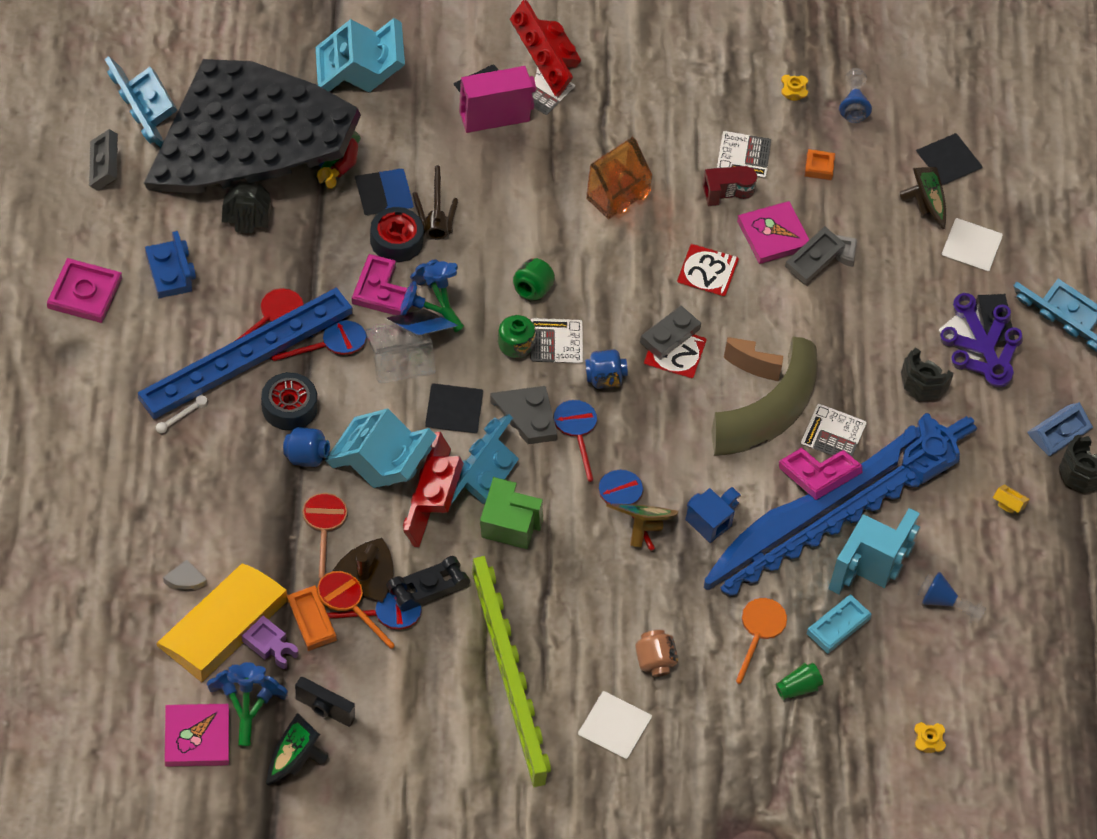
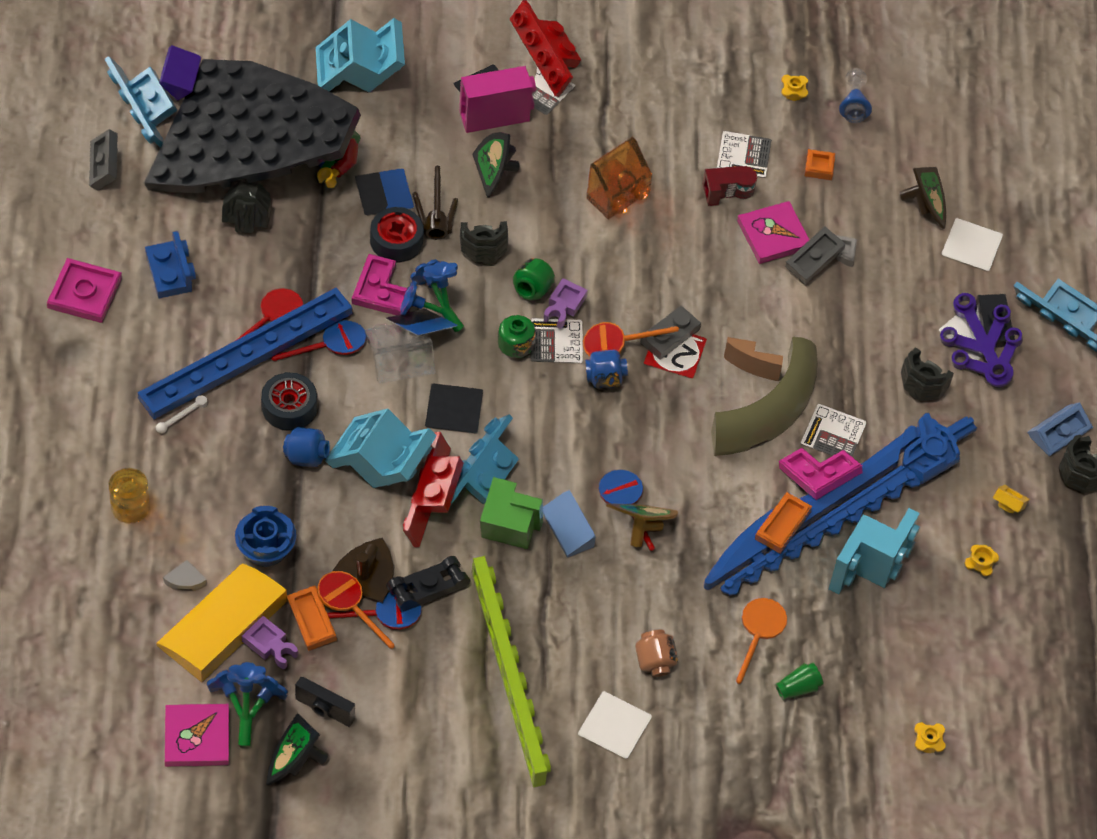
(129, 495): none -> clear yellow wheel
(179, 72): none -> dark purple slope
(265, 536): none -> blue cone
(324, 513): piece -> none
(483, 242): none -> pearl dark grey hair
(493, 158): none -> shield
(529, 411): dark grey wing -> none
(565, 299): none -> medium lavender plate
(569, 524): none -> medium blue slope
(577, 419): blue piece -> none
(610, 336): none -> piece
(707, 270): sticker -> none
(712, 514): blue brick -> none
(783, 522): none -> orange tile
(839, 623): medium azure plate -> none
(939, 592): piece -> none
(950, 157): black sticker -> none
(985, 553): none -> yellow plate

